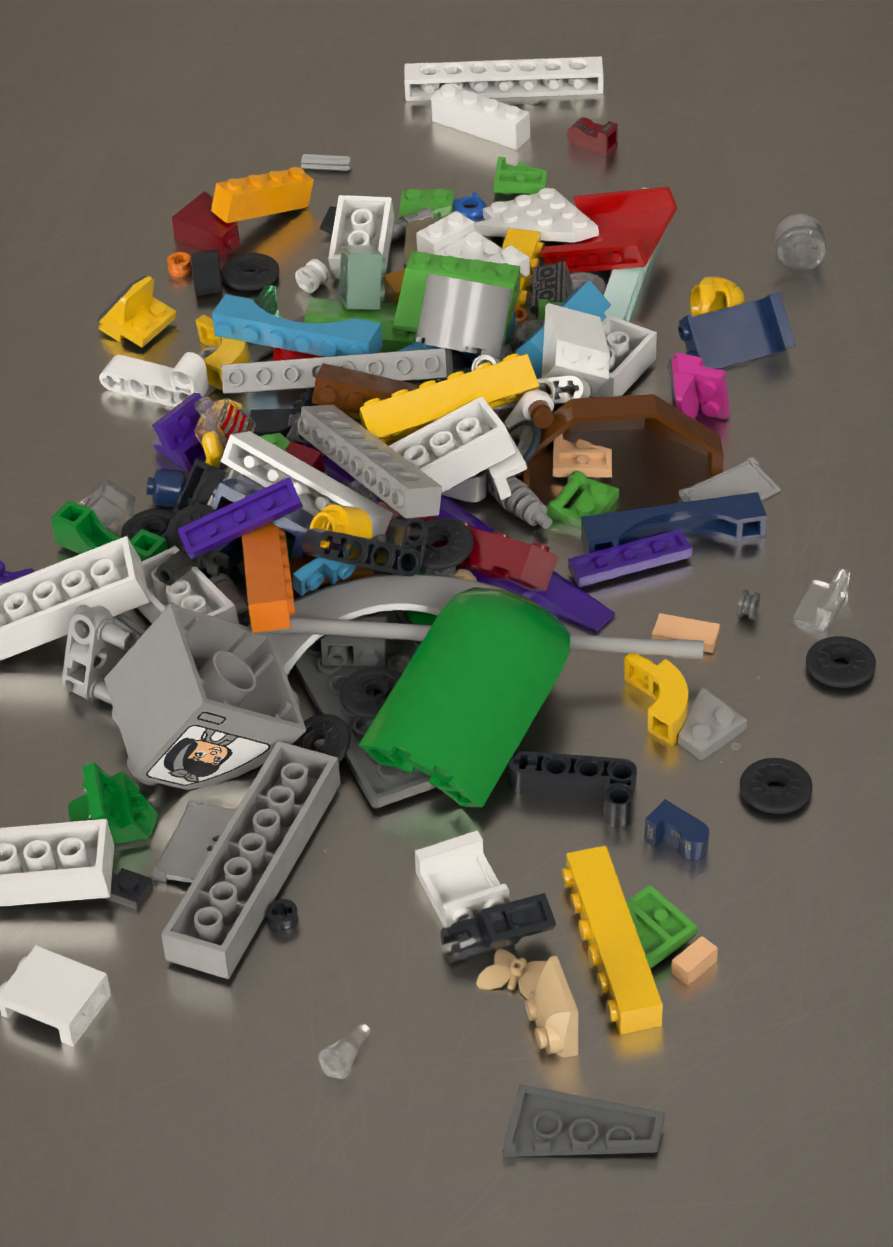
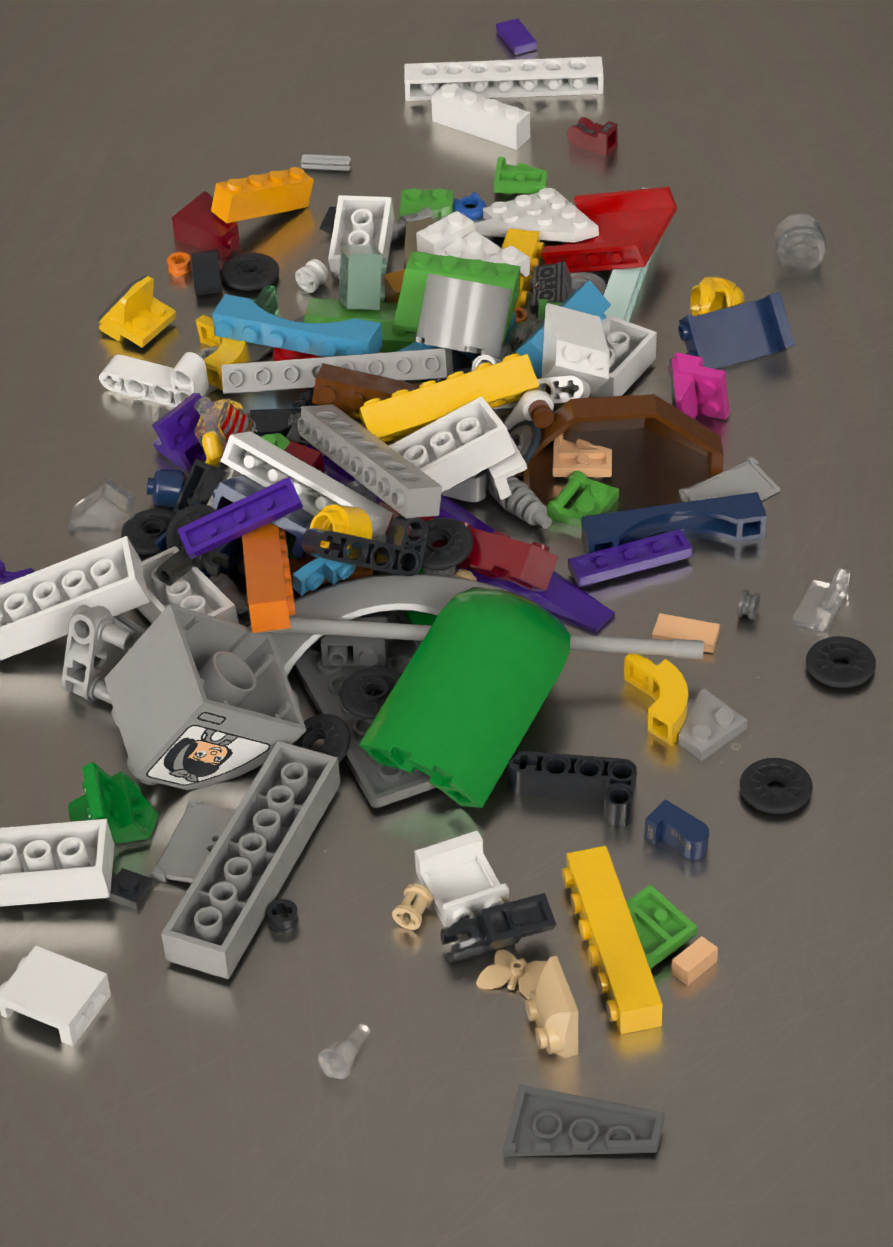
(81, 531): green arch -> none
(412, 906): none -> tan bush
(516, 36): none -> dark purple tile

